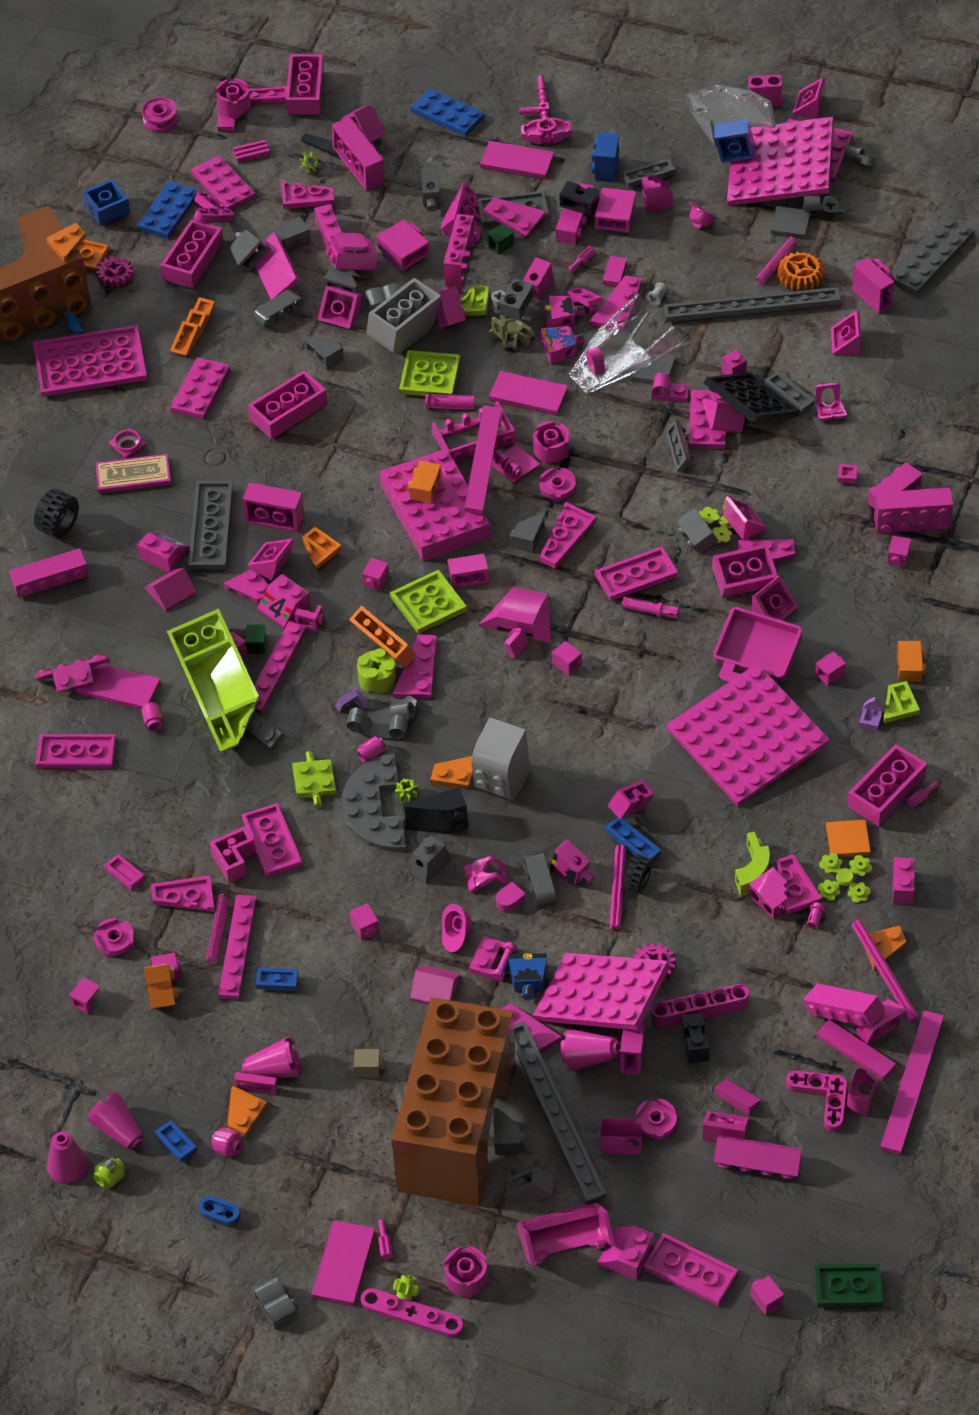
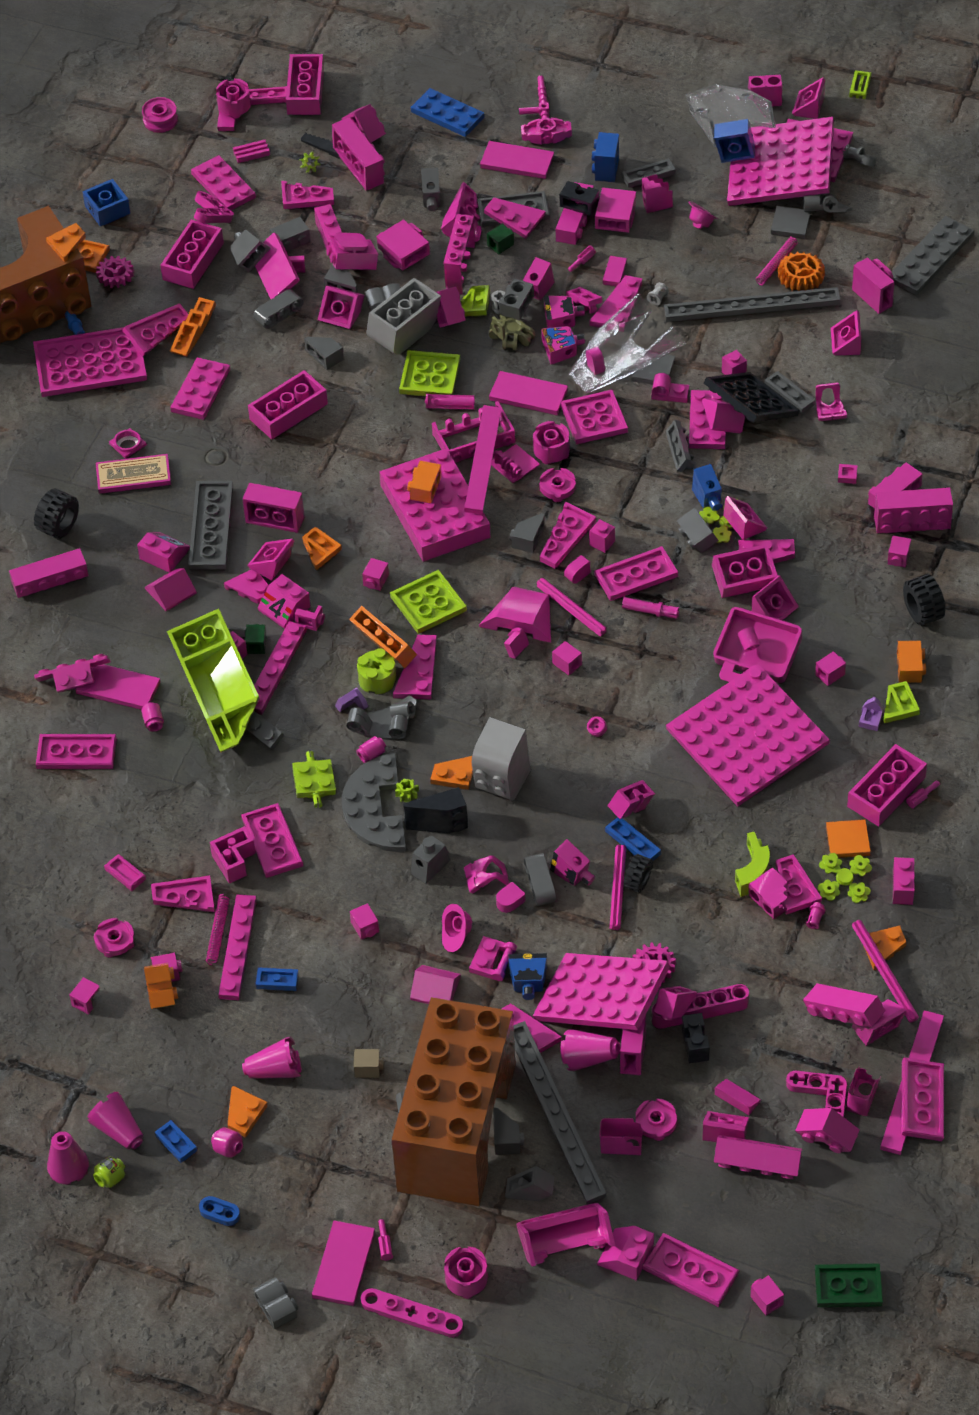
(155, 328): none -> dark pink wing
(168, 210): blue plate -> none
(256, 1083): dark pink tile -> none
(298, 263): none -> dark pink tile
(406, 1287): lime gear -> none
(468, 570): dark pink brick -> none
(571, 607): none -> dark pink axle
(577, 569): none -> dark pink piece
(594, 417): none -> dark pink plate
(597, 726): none -> dark pink tile
(602, 536): none -> dark pink brick
(674, 1002): none -> dark pink slope
(707, 487): none -> blue torso
(748, 639): none -> dark pink piece
(827, 1127): none -> dark pink brick
(856, 1050): dark pink tile -> none
(858, 93): none -> lime tile
(922, 1099): none -> dark pink tile
(924, 599): none -> black tyre

